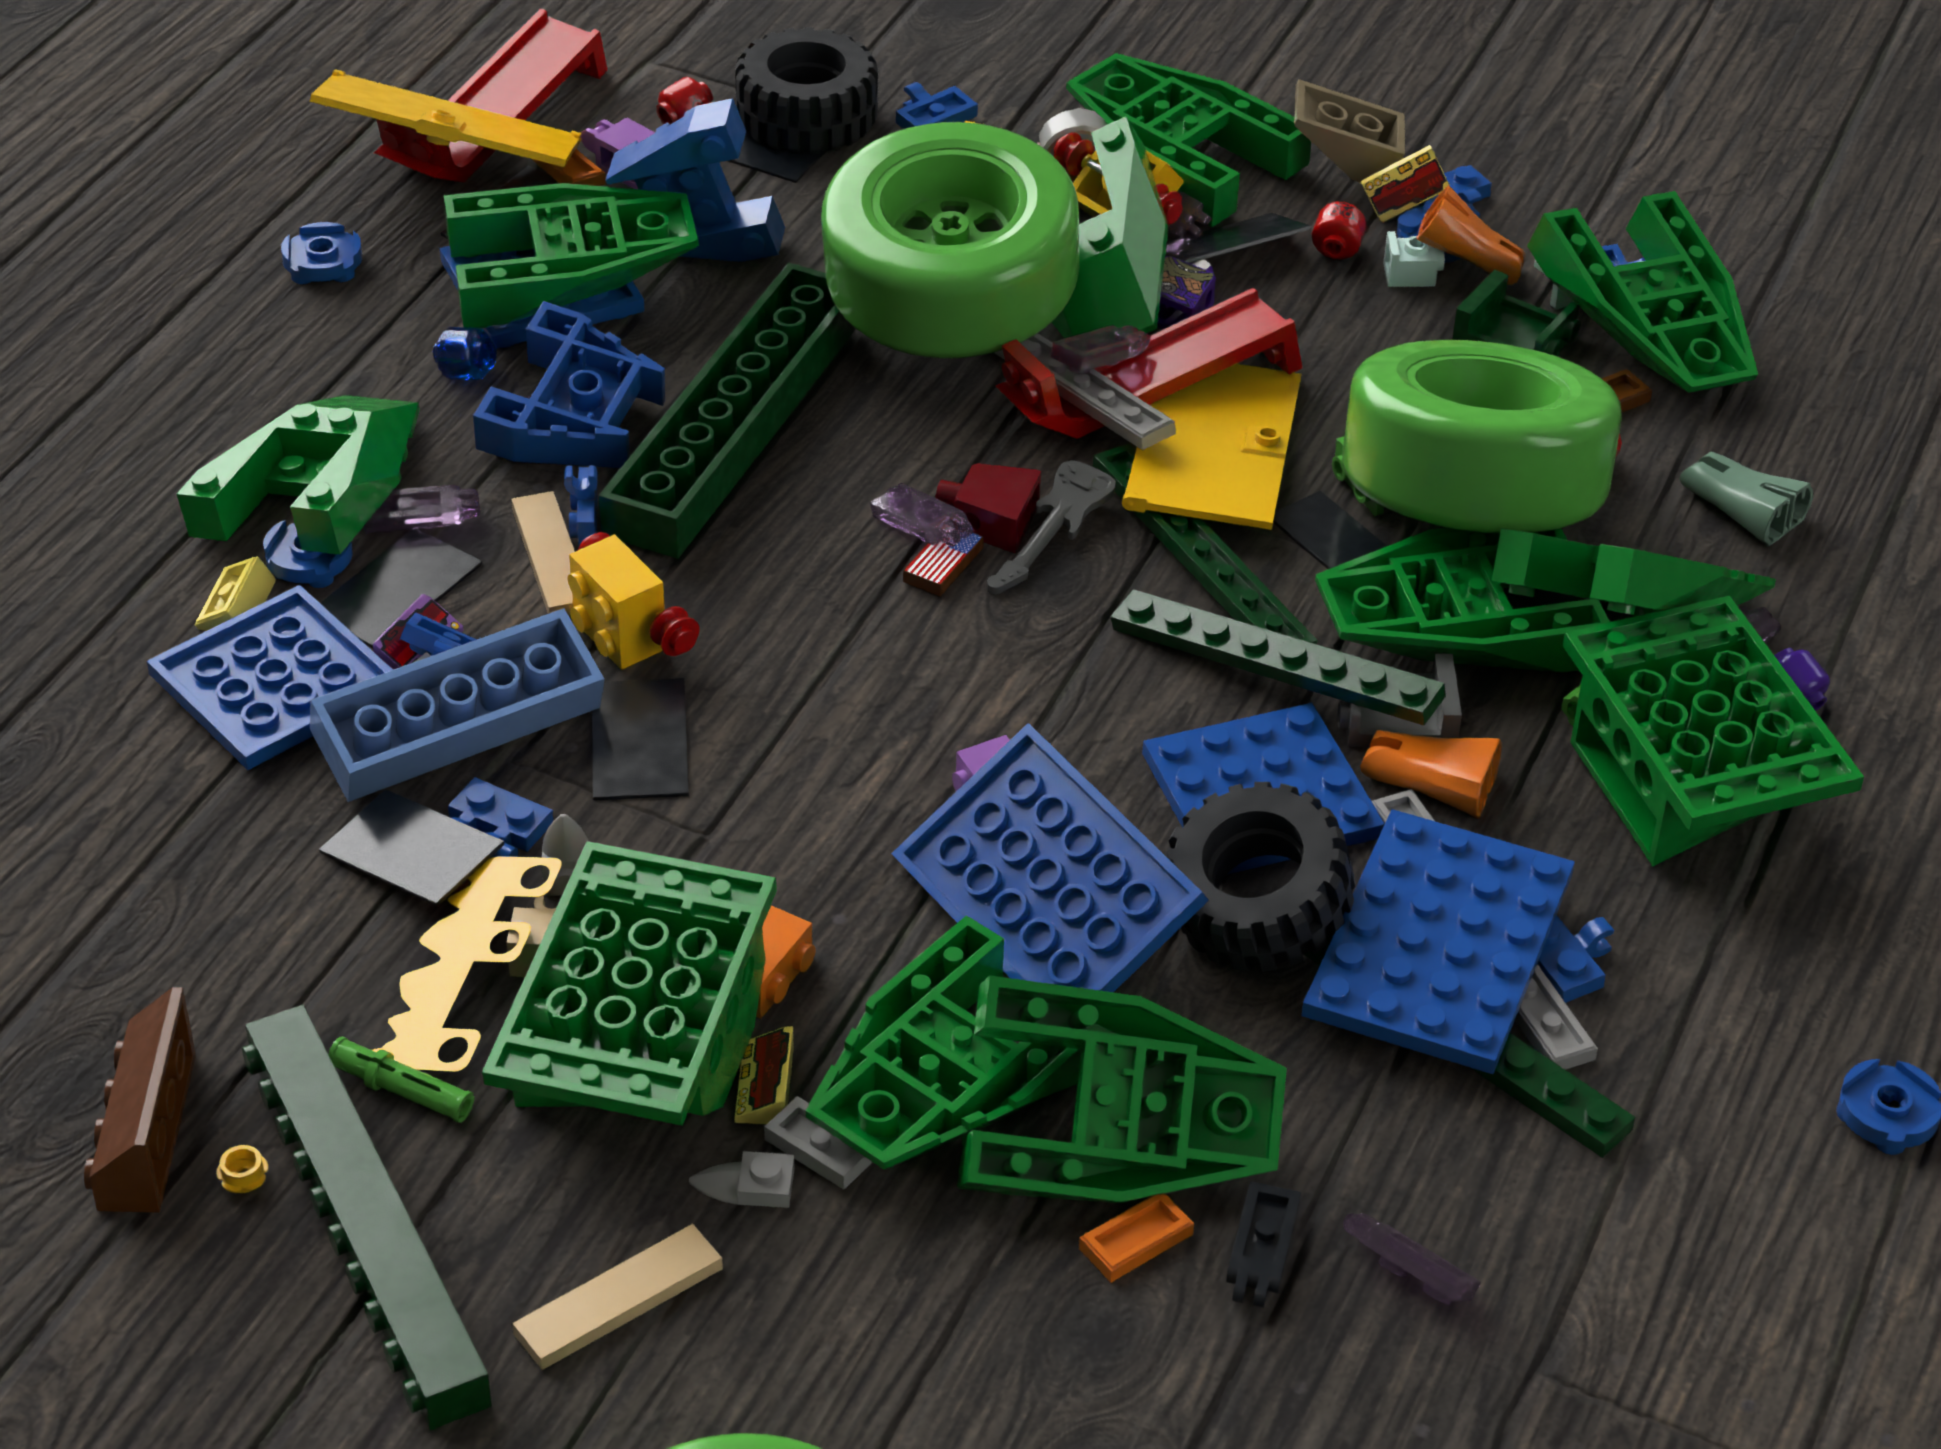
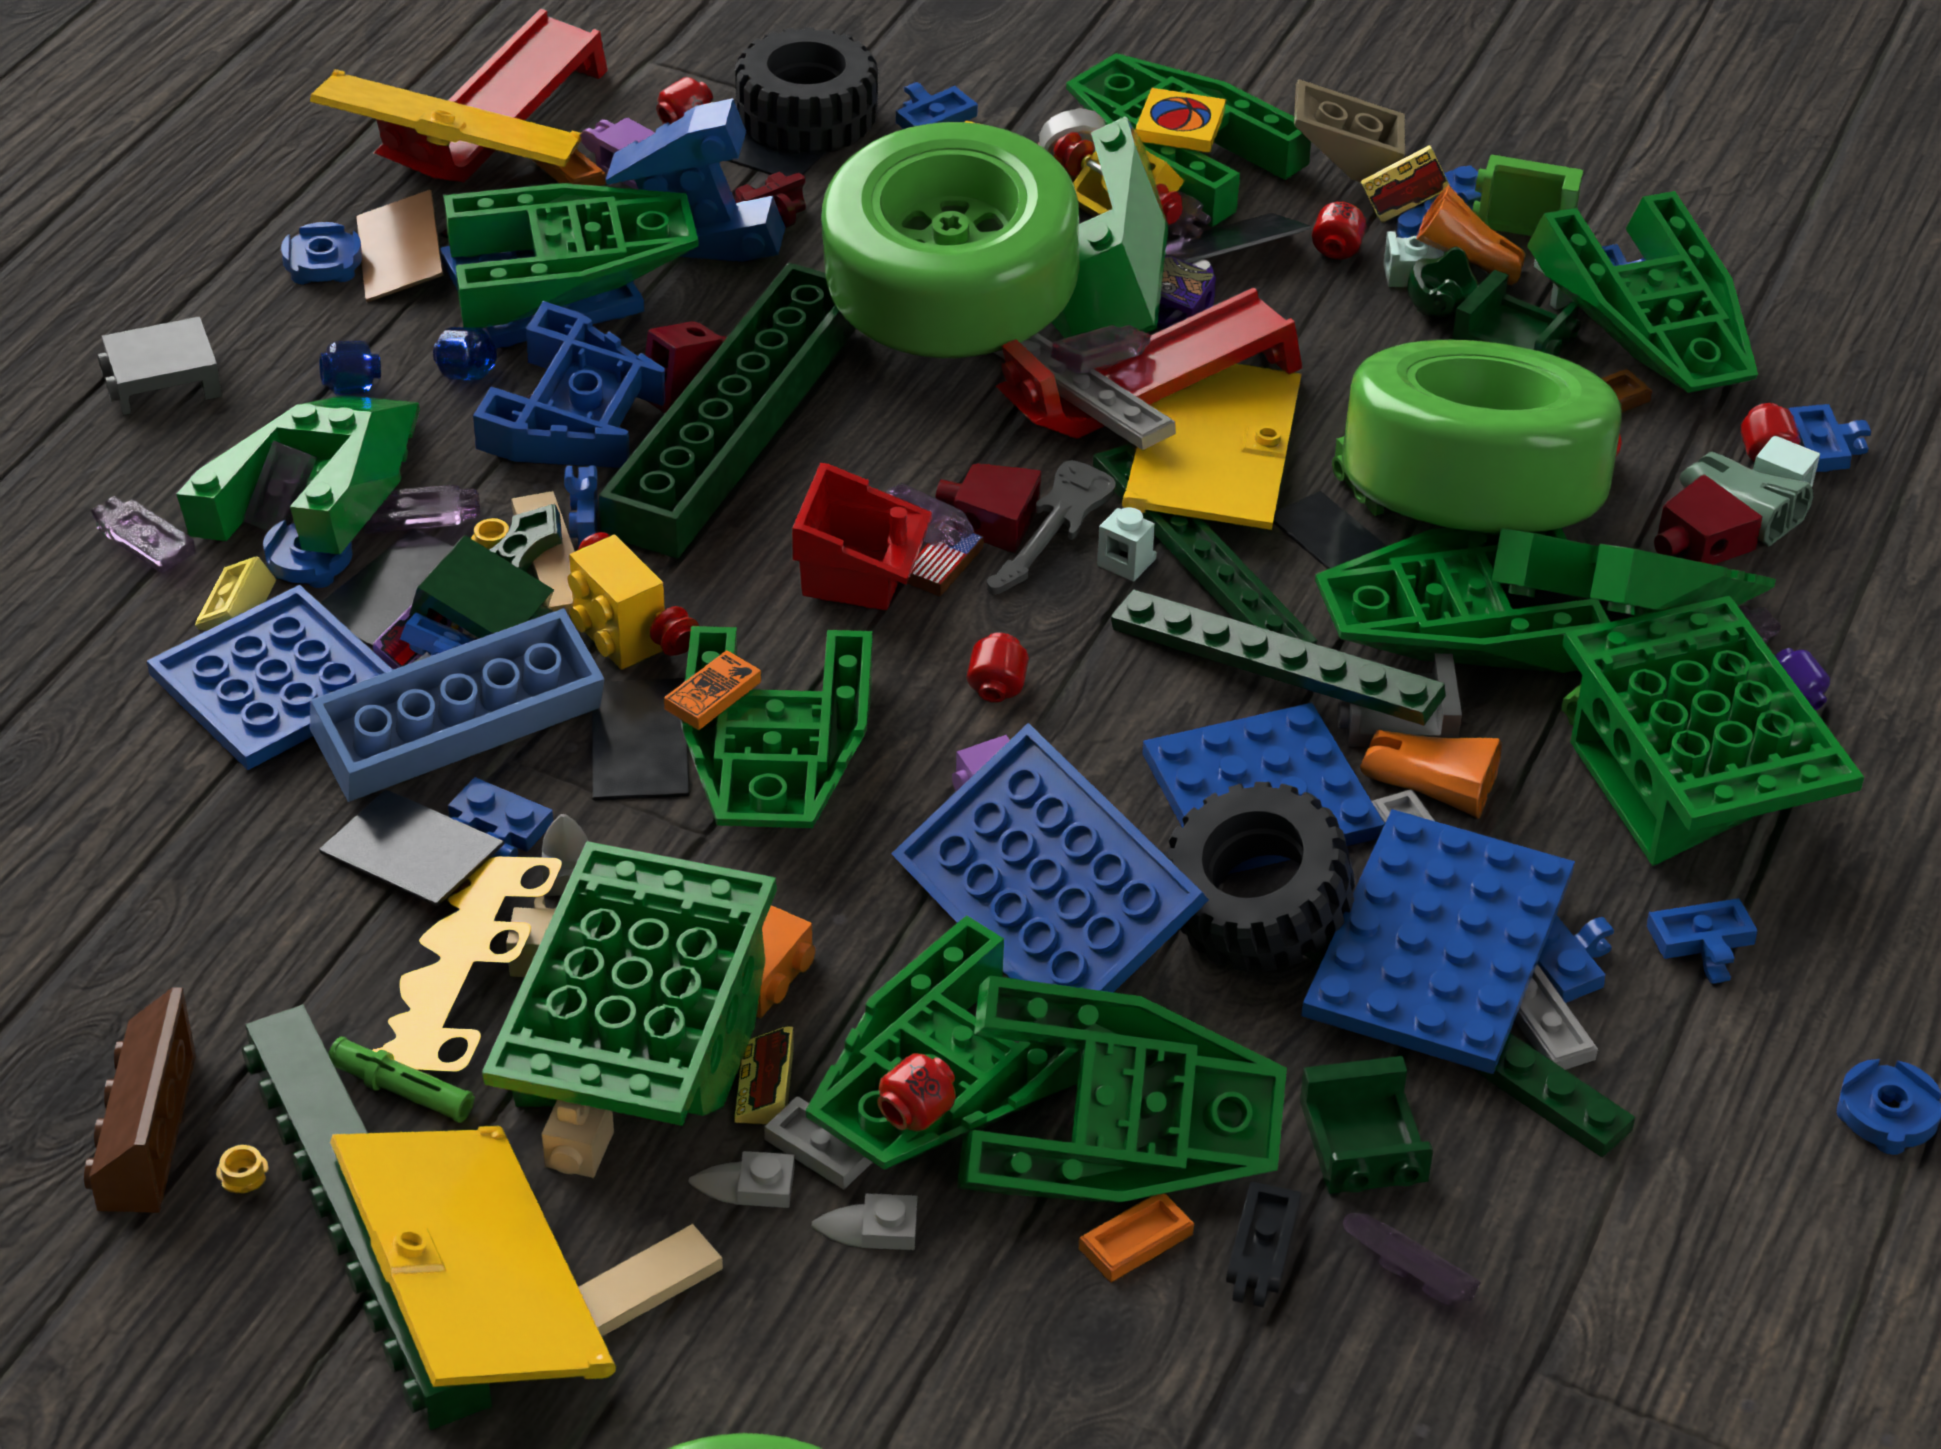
(143, 533): none -> clear purple hinge
(158, 359): none -> panel
(278, 486): none -> plate
(349, 367): none -> clear blue head
(399, 245): none -> medium nougat piece
(470, 1257): none -> yellow door
(481, 591): none -> dark green panel
(490, 532): none -> yellow plate
(530, 536): none -> dark green tile
(576, 1138): none -> tan brick
(683, 353): none -> dark red torso
(712, 690): none -> orange tile
(781, 751): none -> green wedge
(785, 191): none -> dark red hips
(855, 540): none -> red piece
(879, 1223): none -> light grey plate
(916, 1092): none -> red head
(997, 667): none -> red head
(1127, 532): none -> light aqua brick
(1180, 119): none -> yellow tile
(1363, 1125): none -> dark green panel
(1441, 283): none -> dark green cap
(1521, 191): none -> bright green panel
(1704, 930): none -> blue plate
(1707, 524): none -> dark red torso
(1764, 423): none -> red head
(1787, 460): none -> light aqua panel
(1832, 440): none -> blue plate

